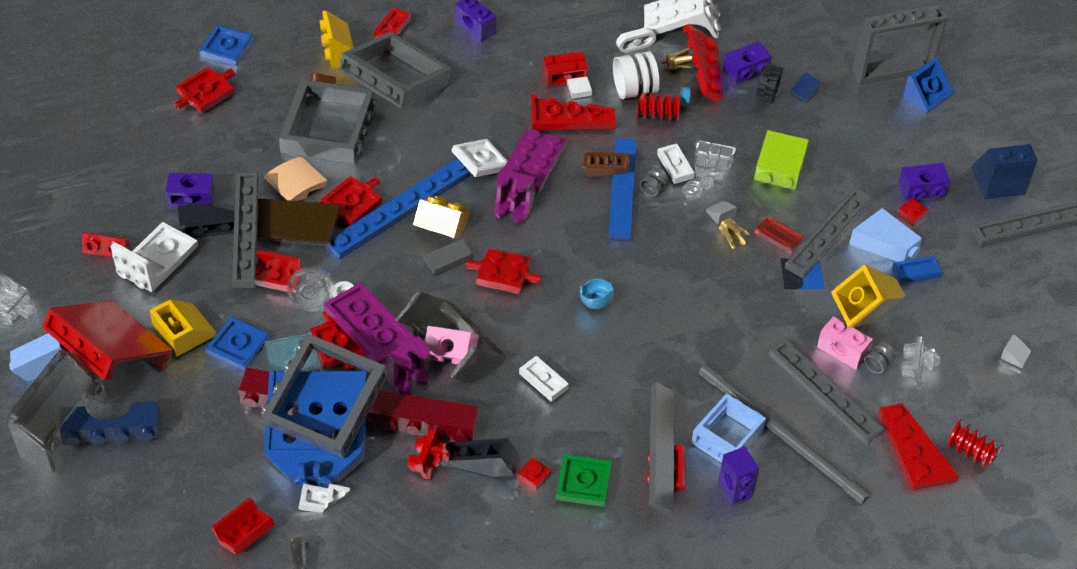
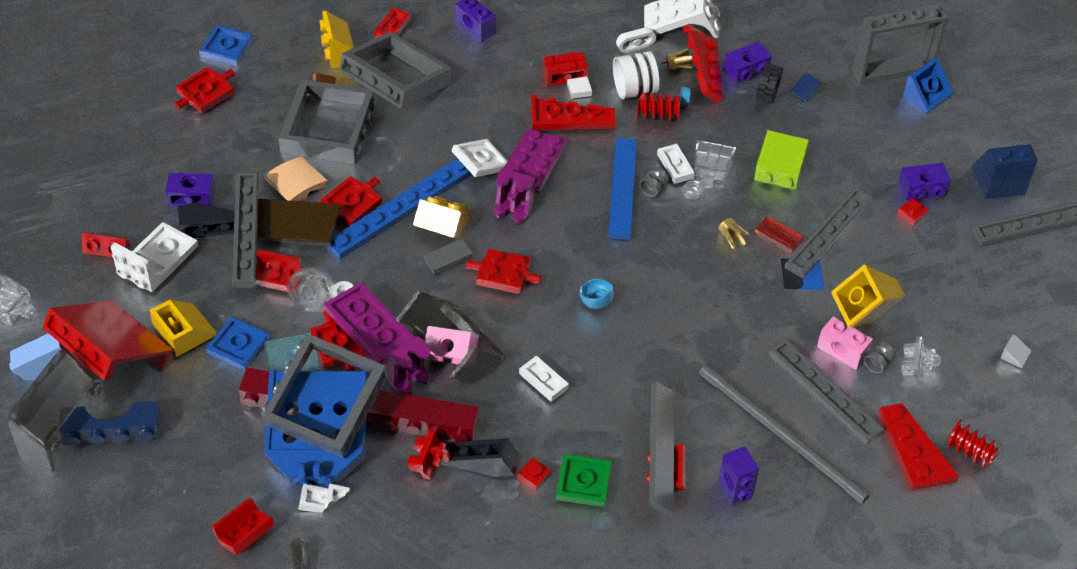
(597, 163): reddish brown slope -> none
(722, 211): light grey slope -> none
(733, 407): light blue window -> none
(886, 237): light blue slope -> none
(917, 269): blue tile -> none

